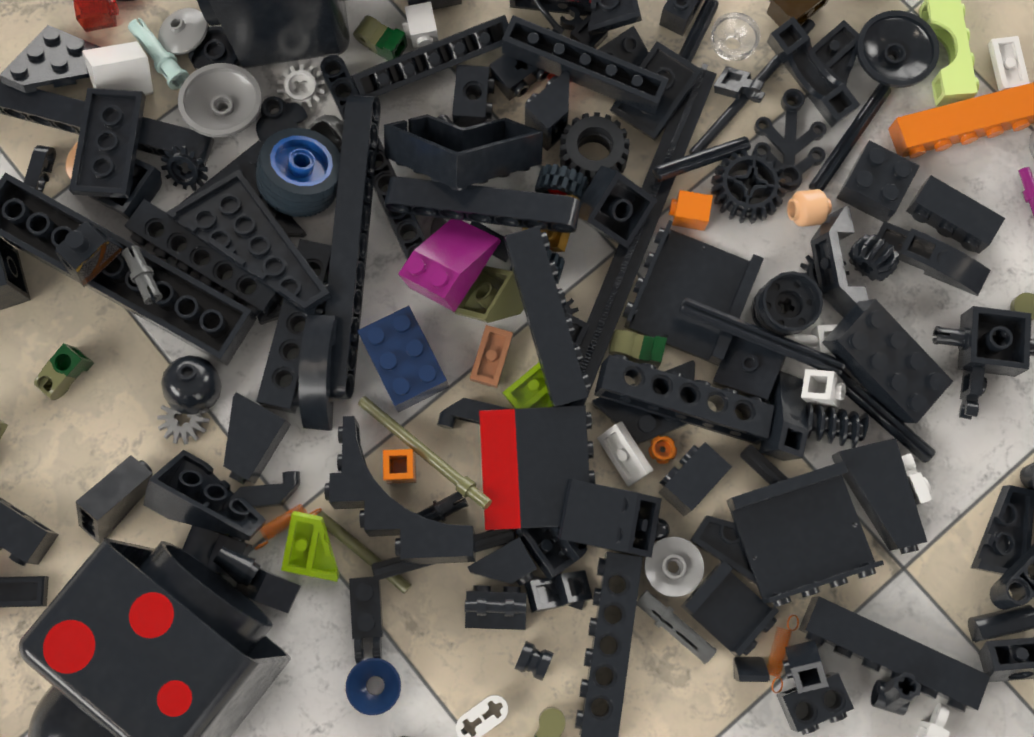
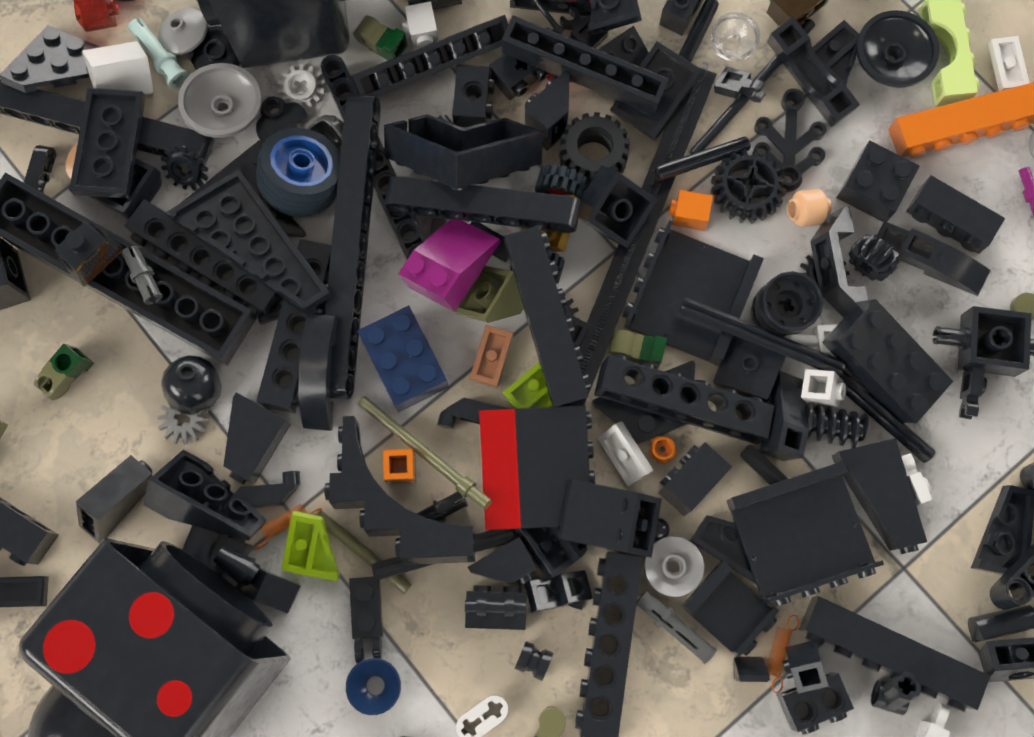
(850, 137): black axle -> none

